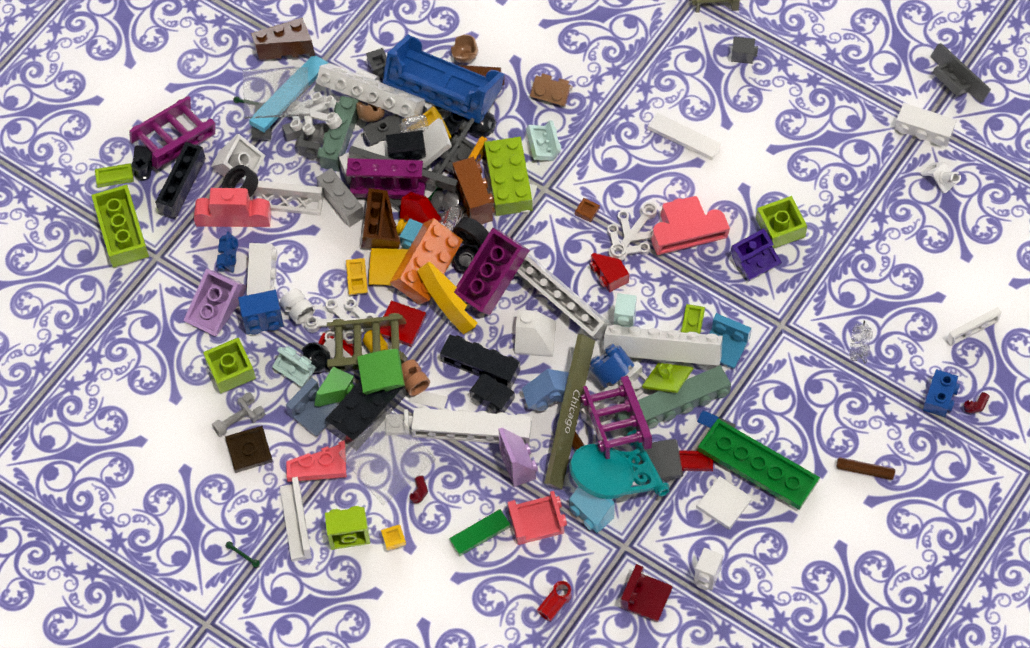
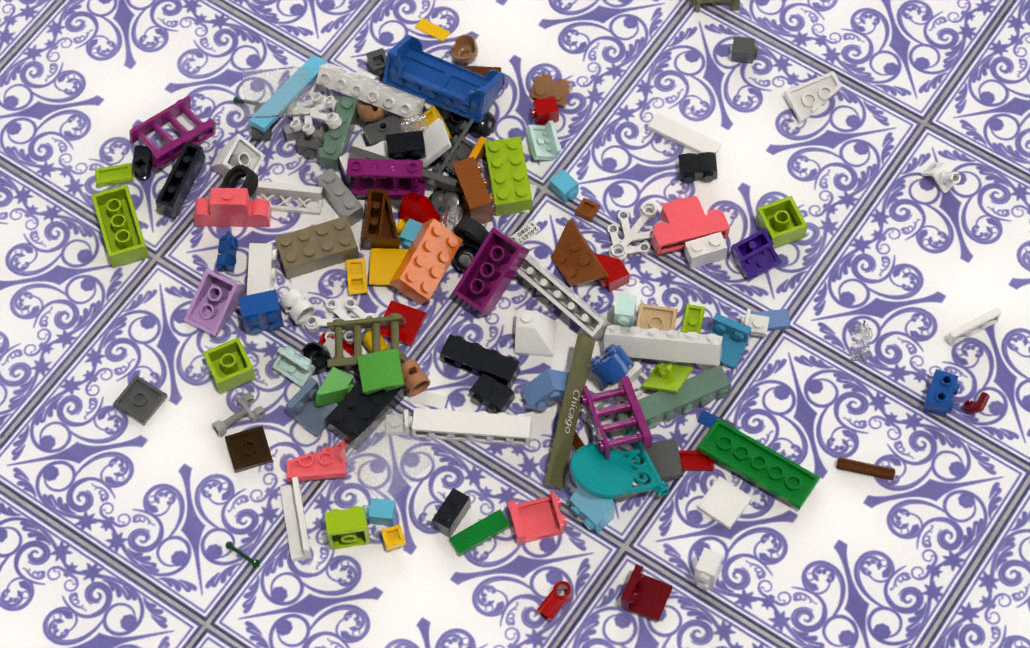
(140, 400): none -> dark grey tile
(282, 40): reddish brown wedge -> none
(317, 247): none -> dark tan brick
(381, 512): none -> medium azure brick
(421, 491): dark red arm -> none
(432, 29): none -> yellow sticker
(443, 294): yellow slope -> none
(451, 512): none -> black brick
(516, 457): lavender slope -> none
(525, 232): none -> white sticker
(545, 110): none -> red brick
(564, 186): none -> medium azure brick
(577, 258): none -> dark orange wing
(656, 317): none -> tan tile
(697, 167): none -> black brick
(705, 250): none -> white brick
(758, 323): none -> white bracket
(778, 319): none -> medium blue tile
(812, 95): none -> white wing
(925, 125): white brick -> none
(957, 75): dark grey bracket -> none

